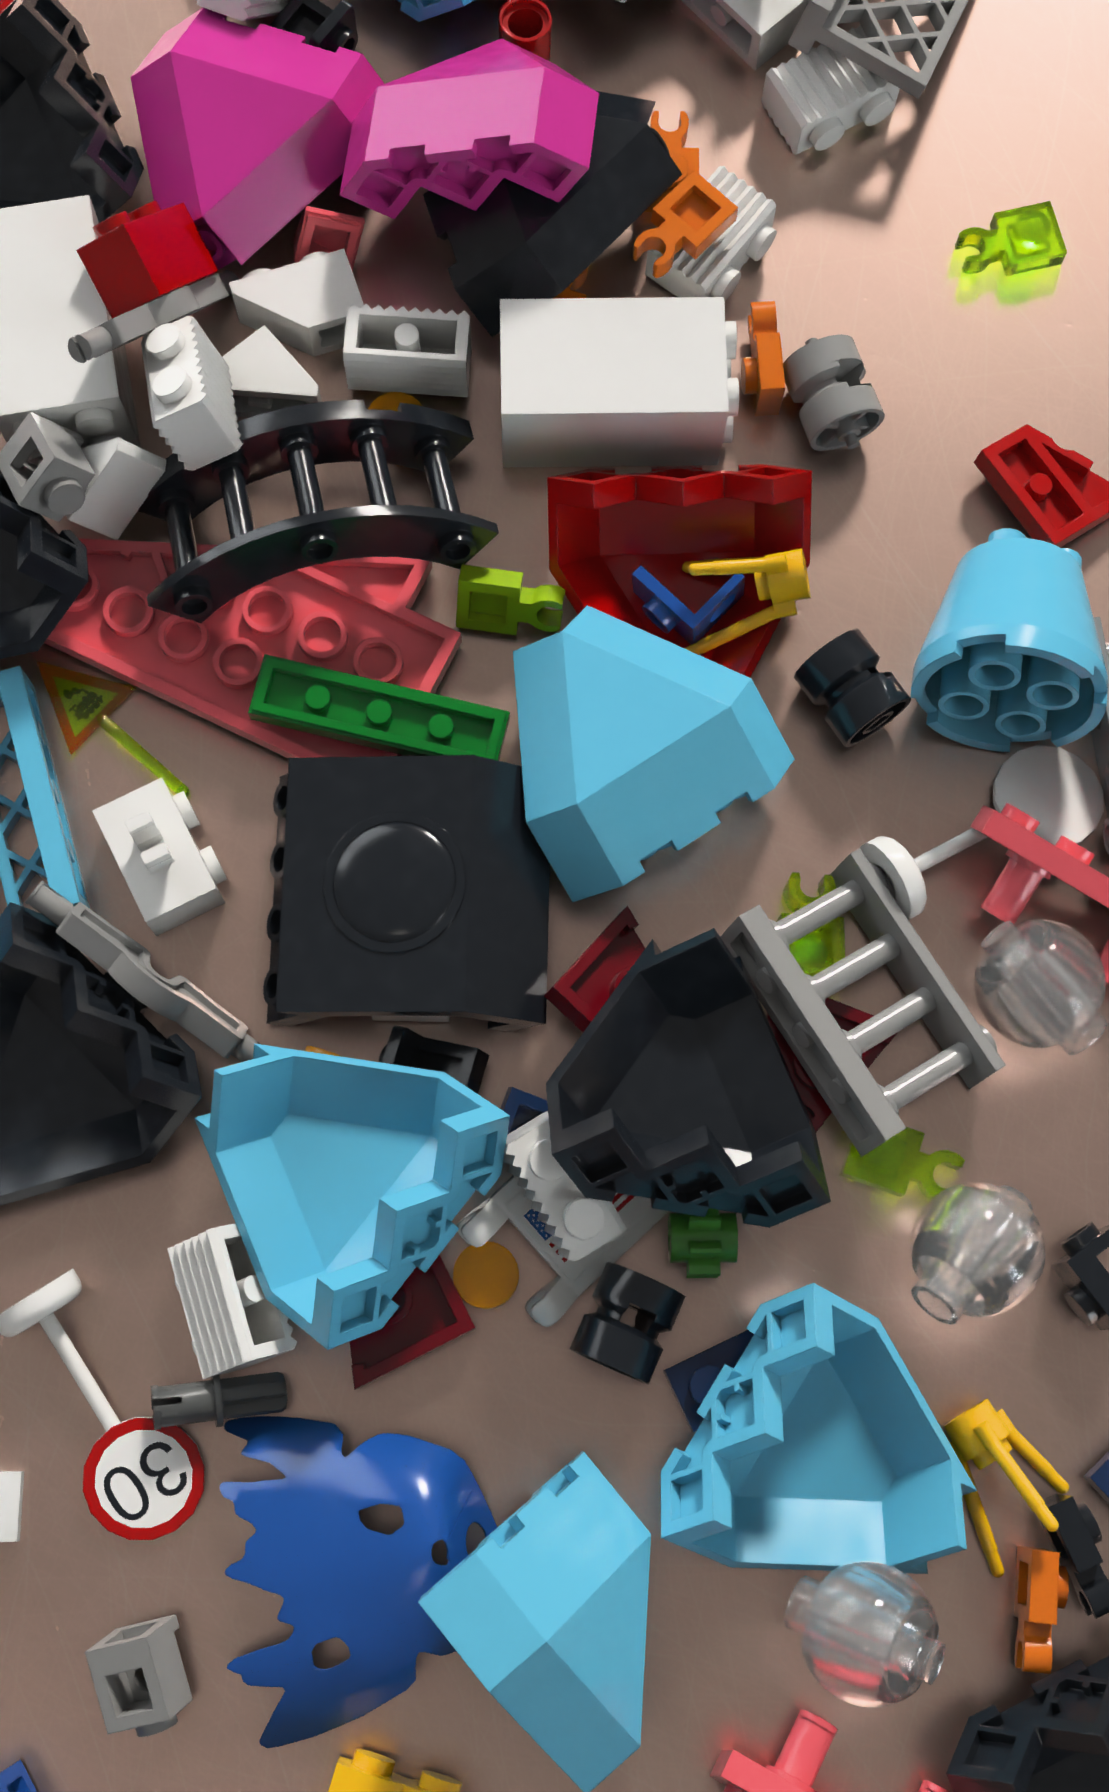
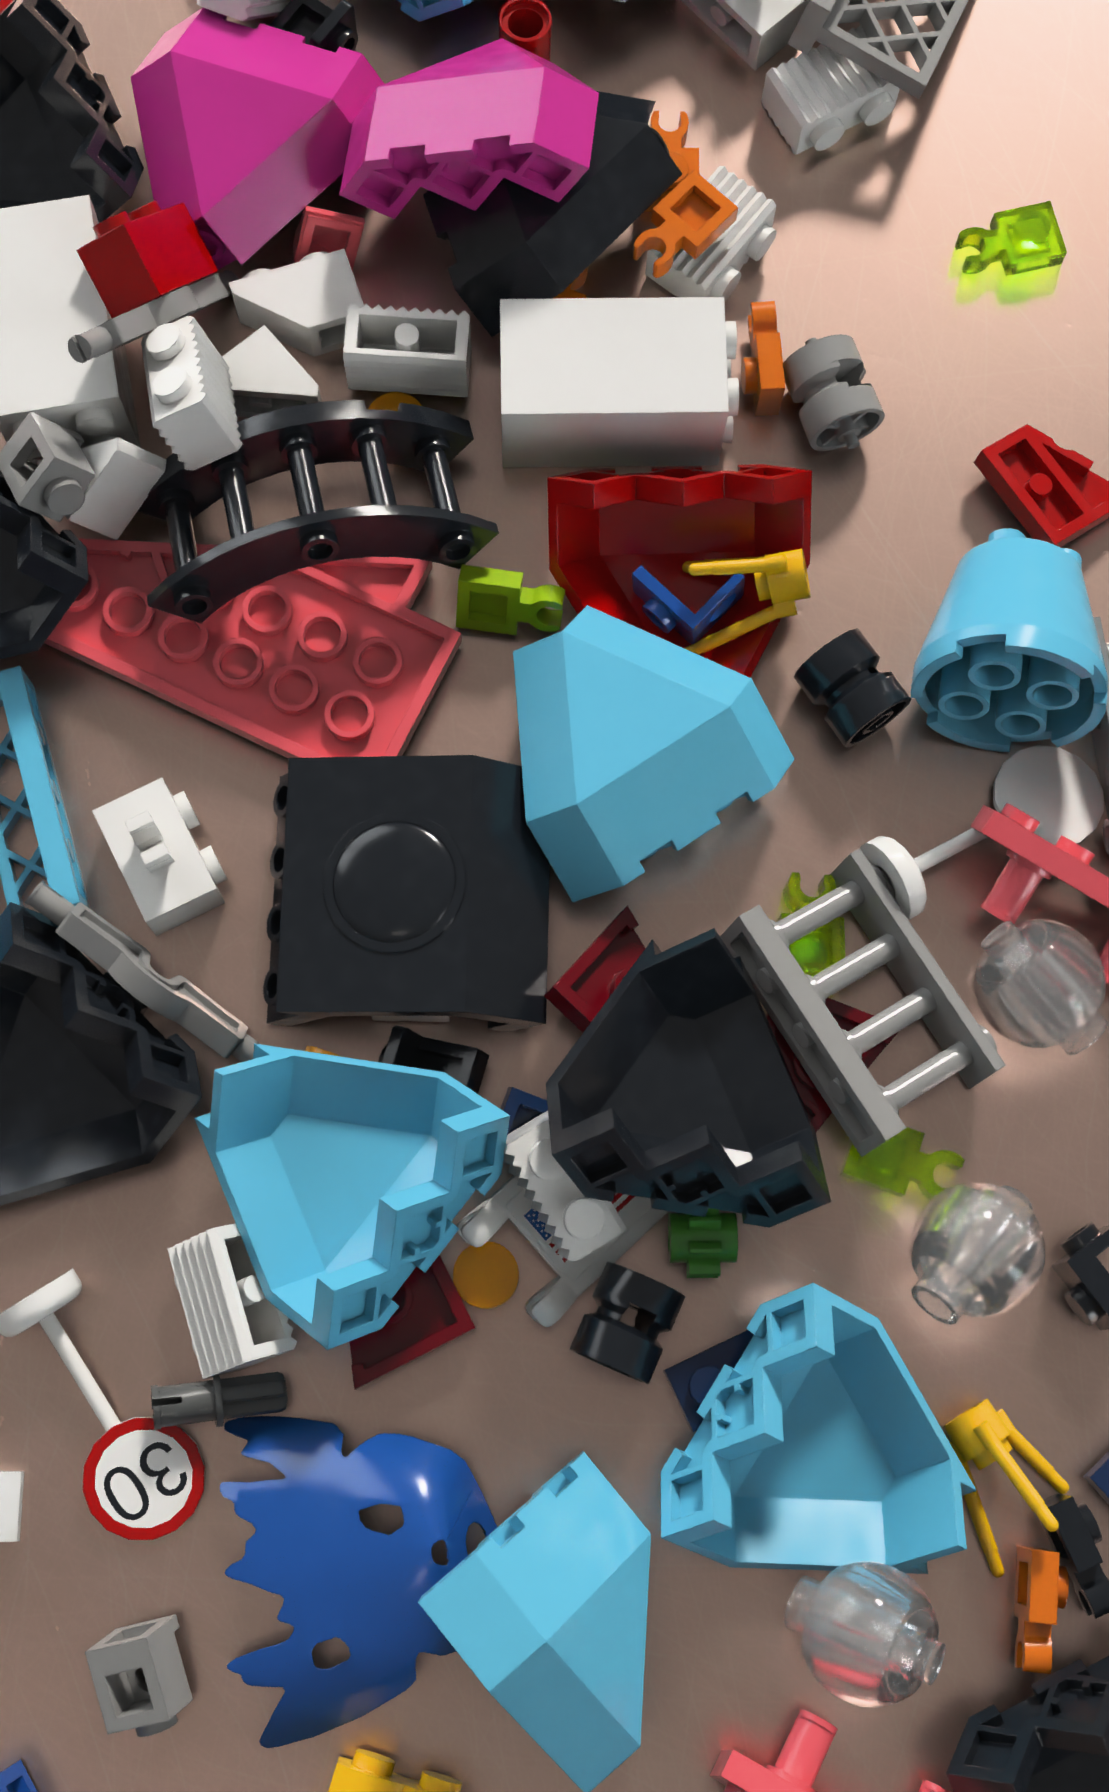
(85, 704): clear neon green piece -> none
(374, 712): green tile -> none

